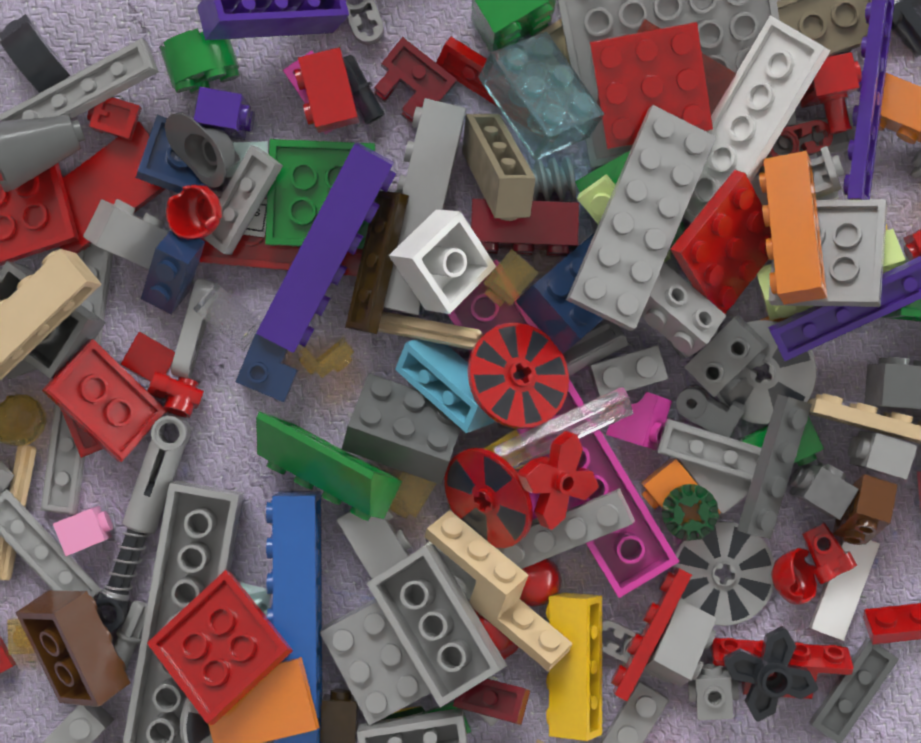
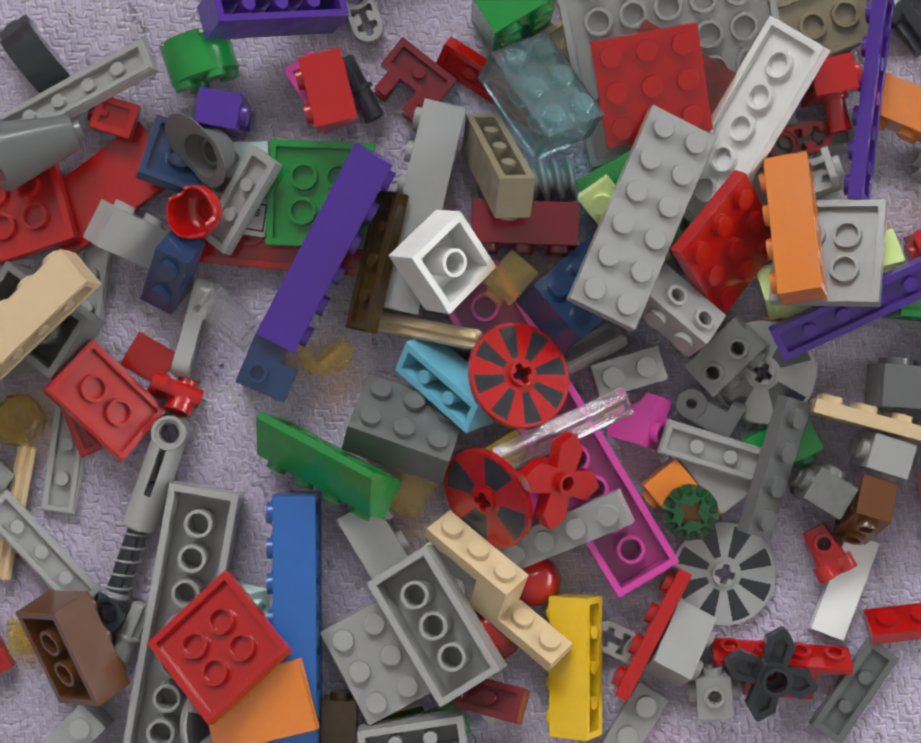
(83, 530): bright pink brick -> none
(794, 577): red hair -> none

